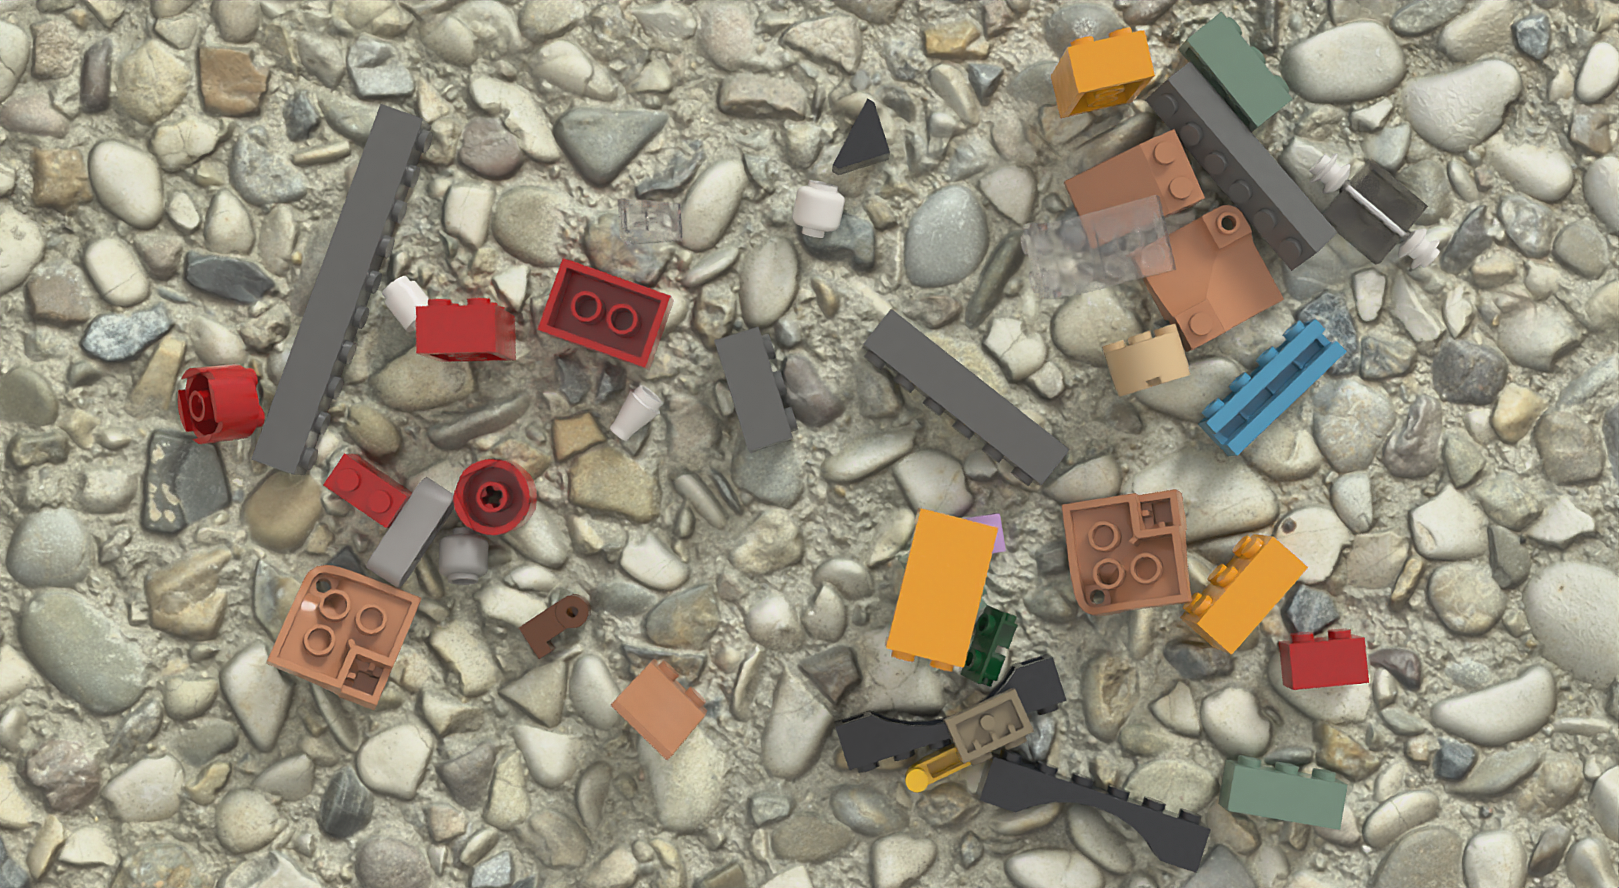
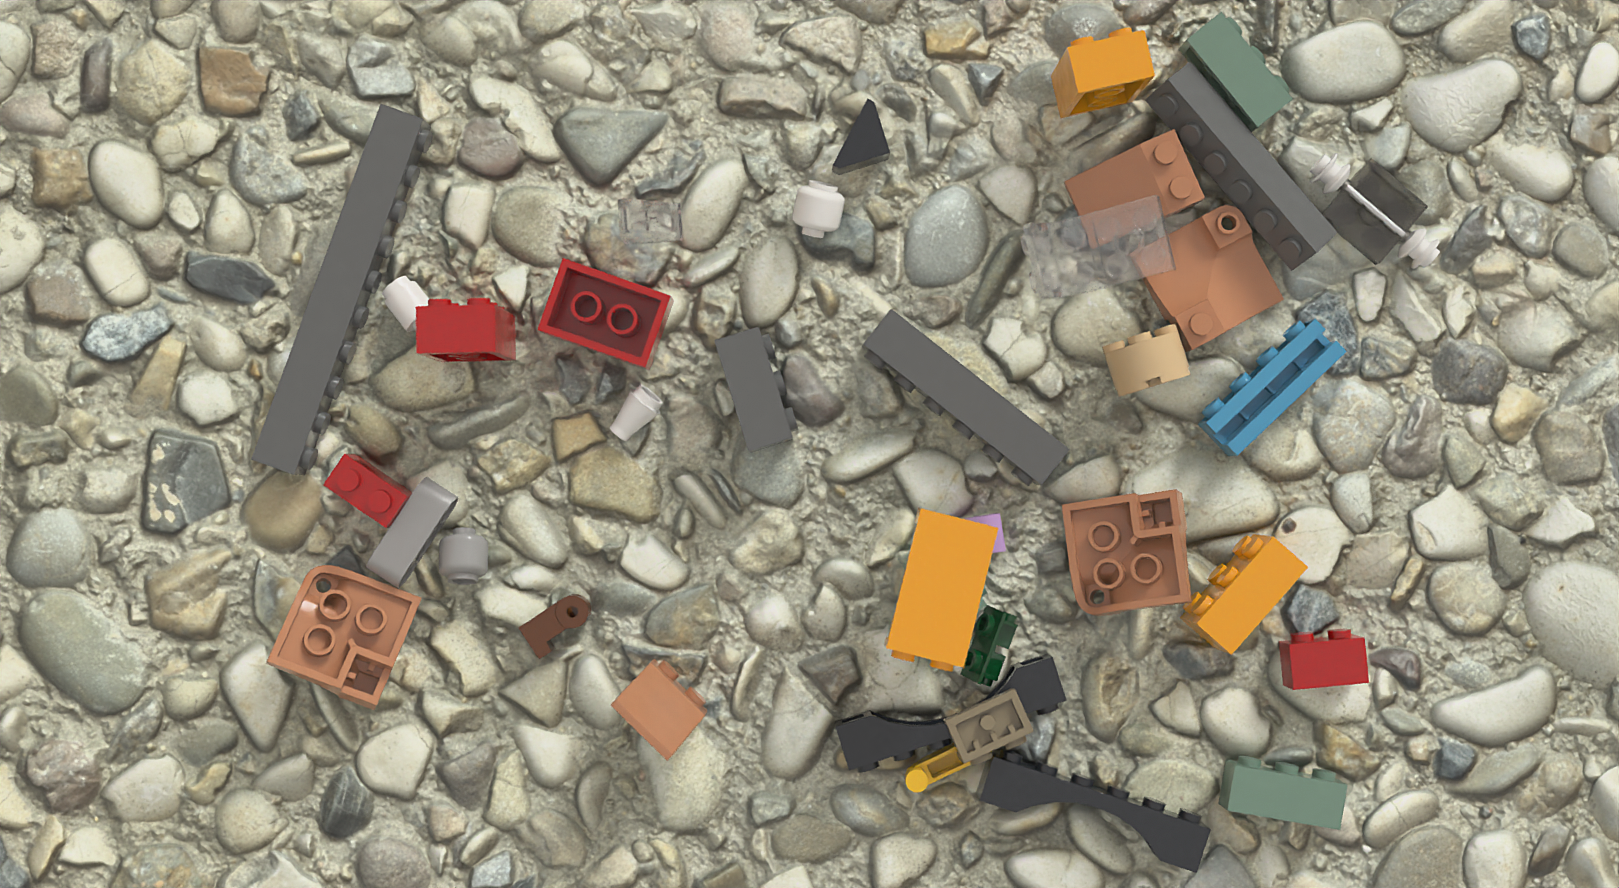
(220, 403): red brick -> none
(476, 487): red brick -> none

